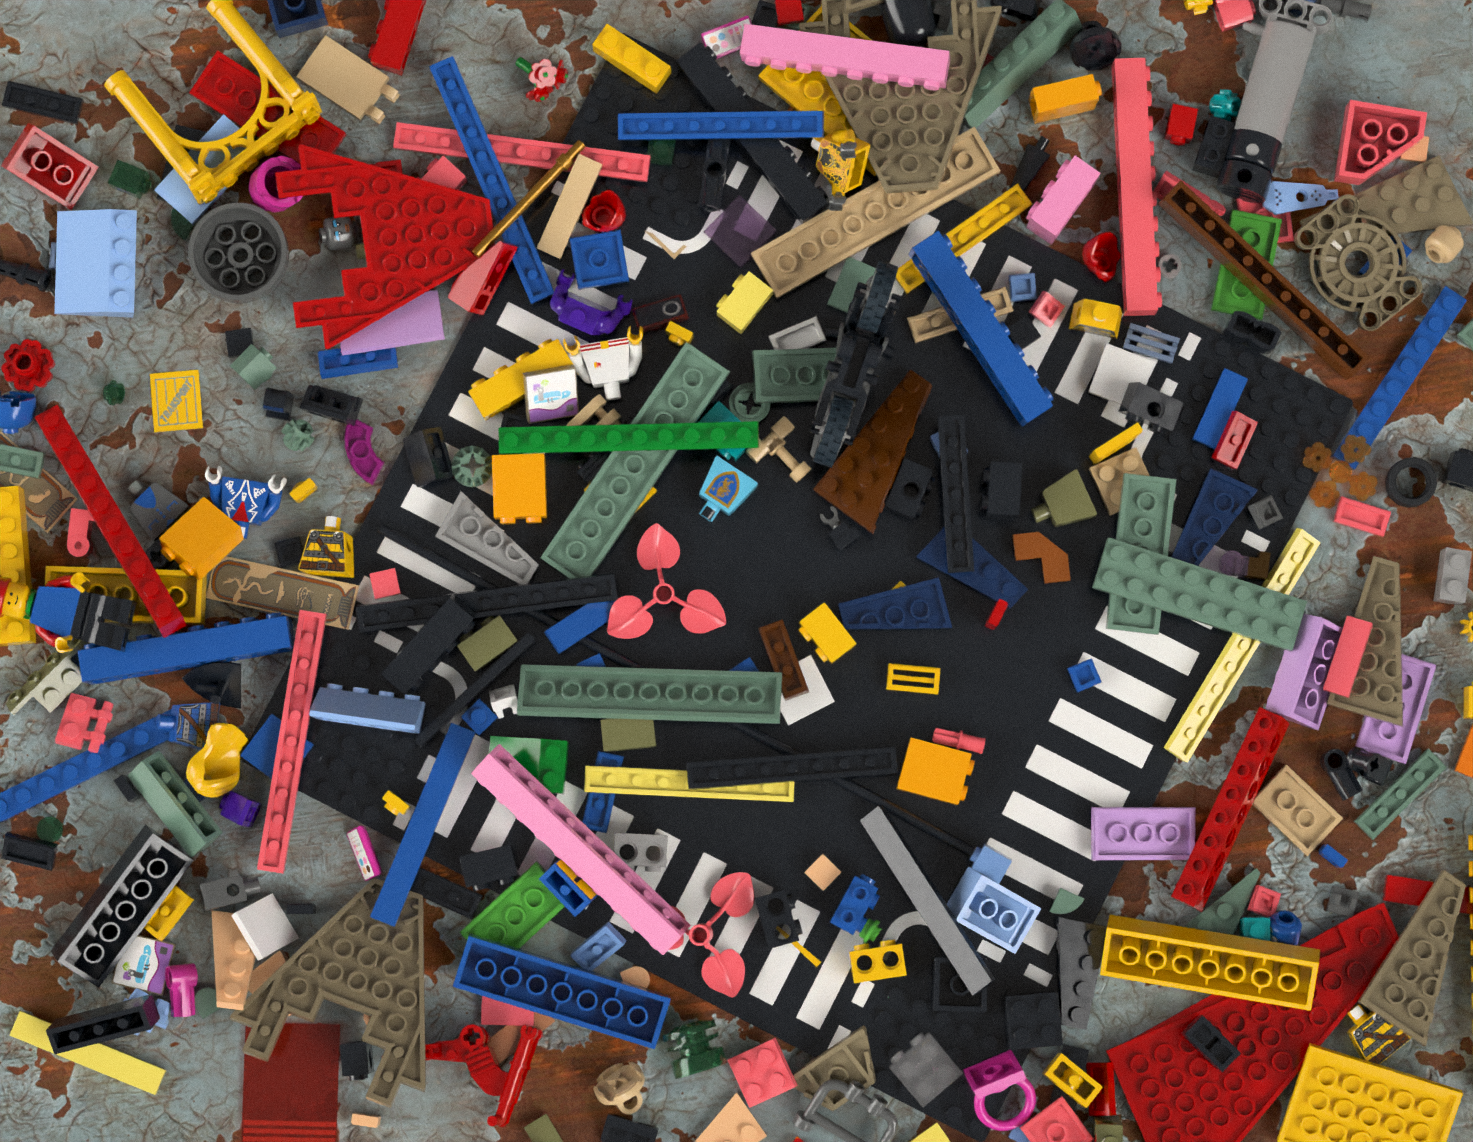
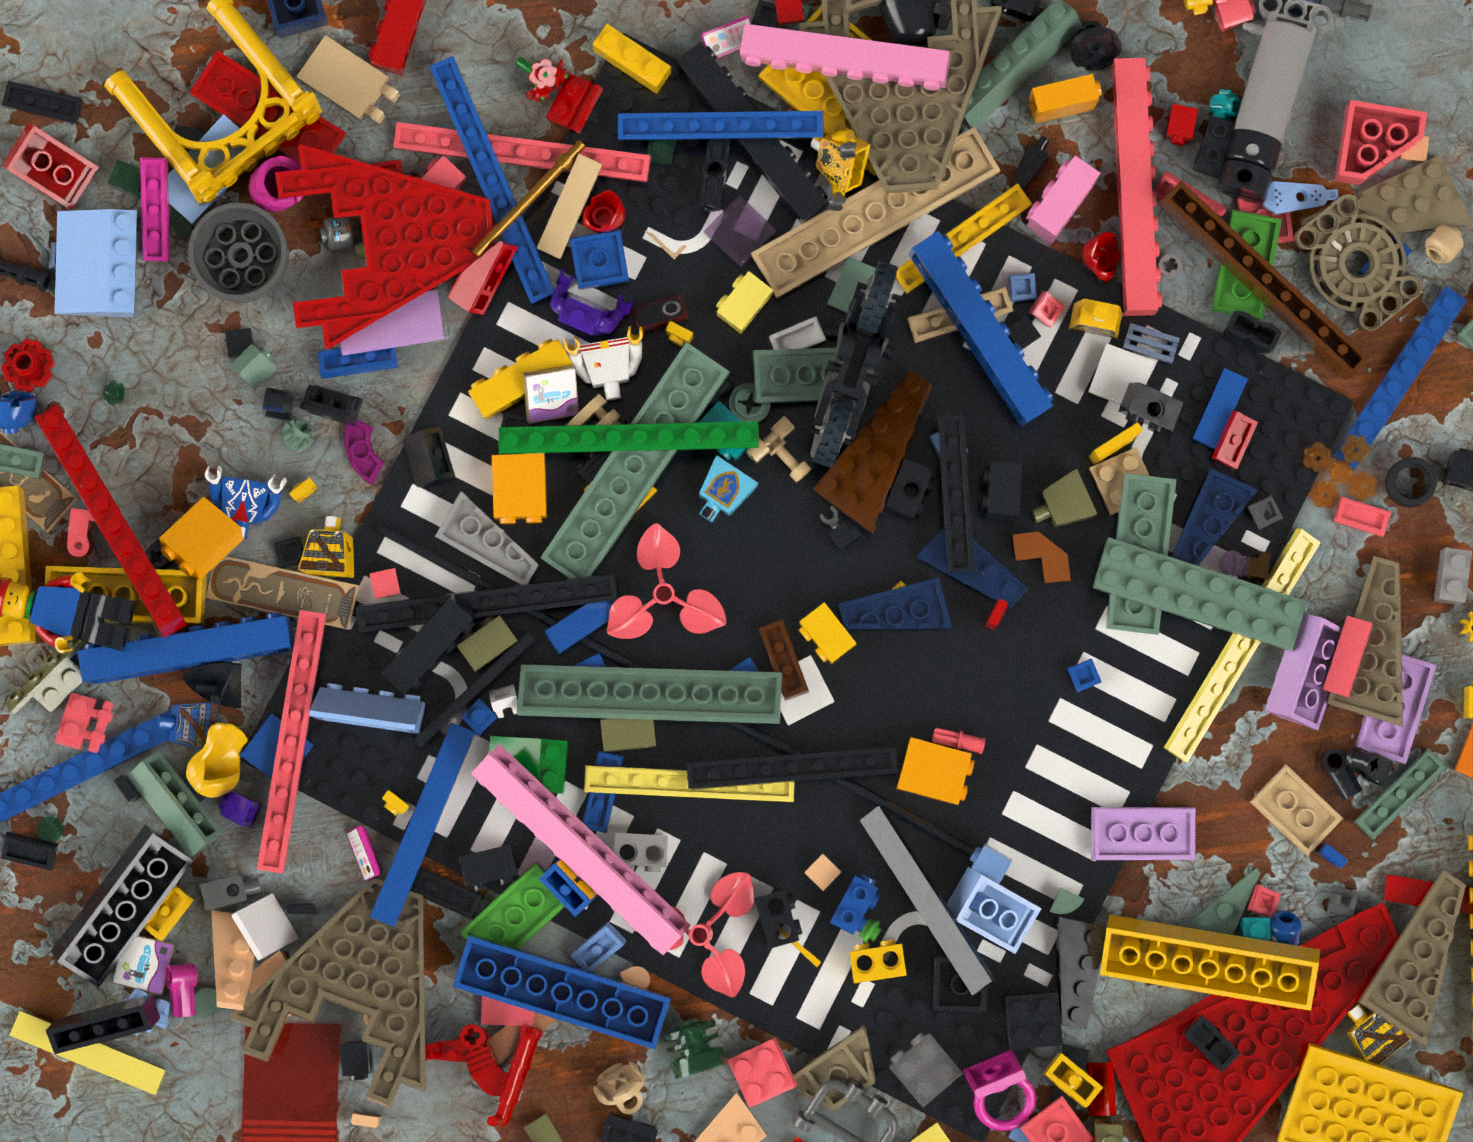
(155, 209): none -> dark pink tile
(155, 507): dark grey torso -> none
(176, 401): yellow sticker -> none
(463, 474): sand green gear -> none
(574, 103): none -> red plate
(890, 676): yellow tile -> none
(1230, 809): red brick -> none

